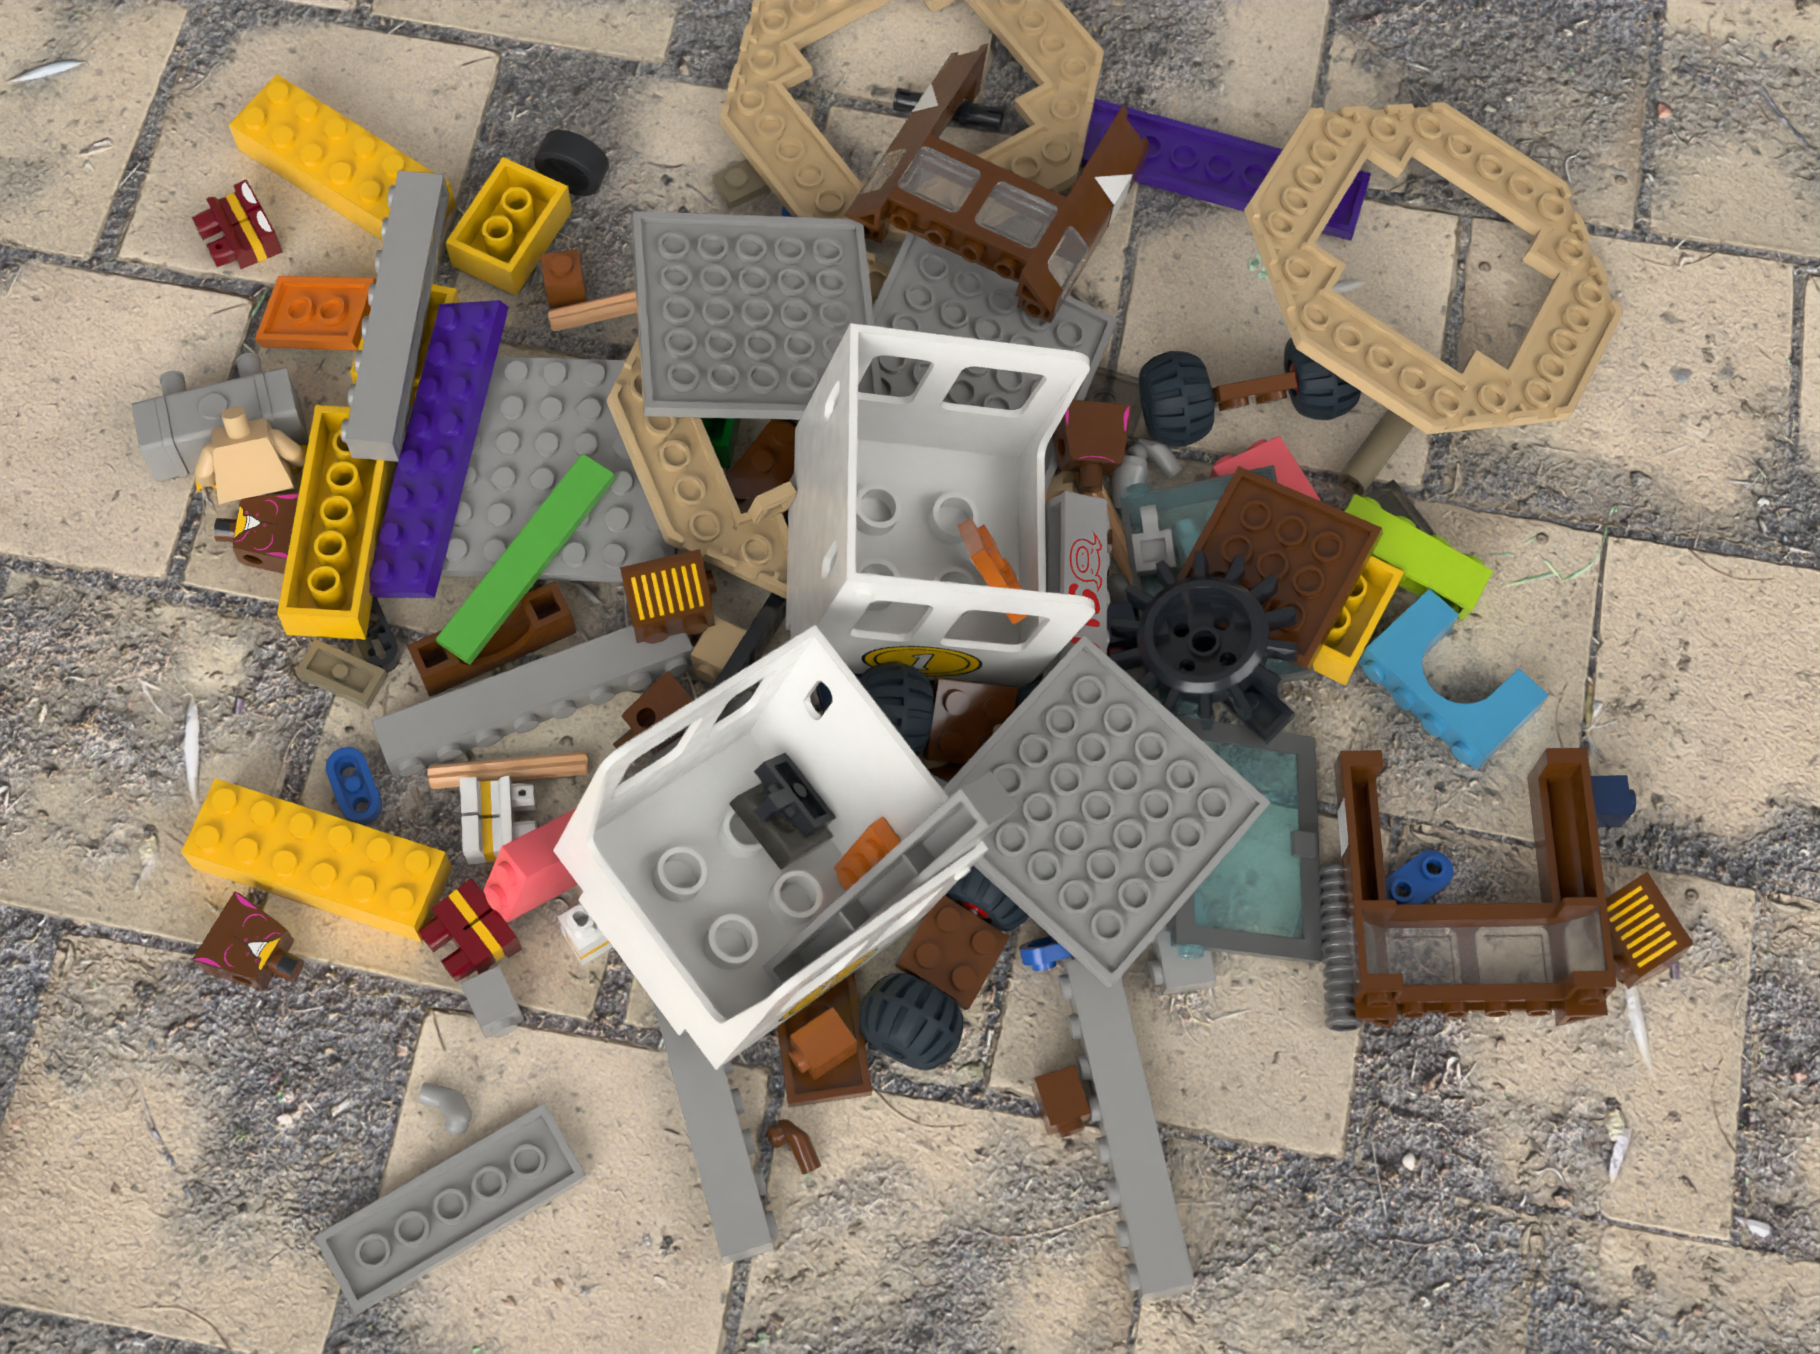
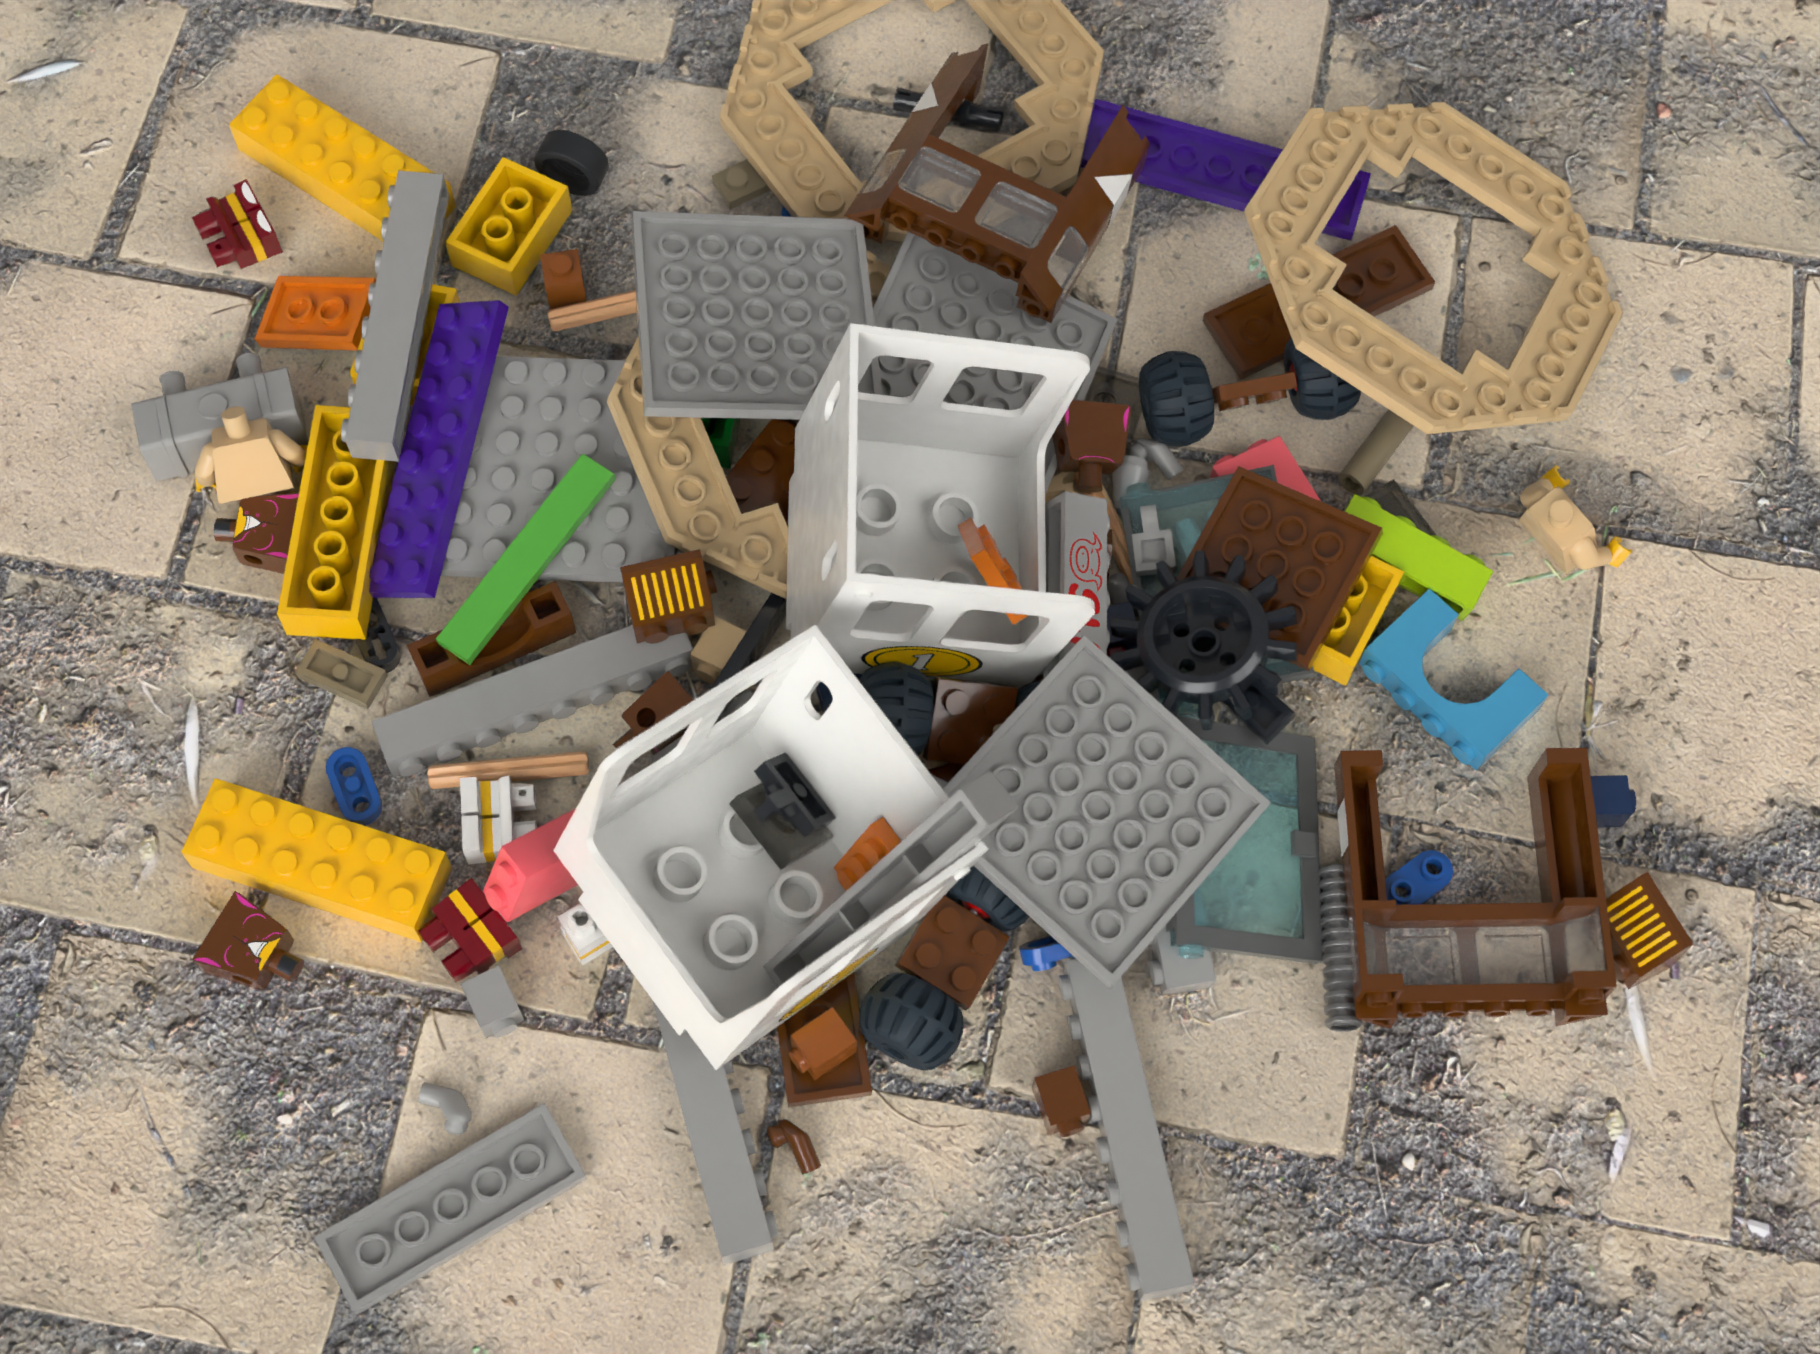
(772, 502): tan tile -> none
(1377, 278): none -> reddish brown plate
(1564, 528): none -> tan torso

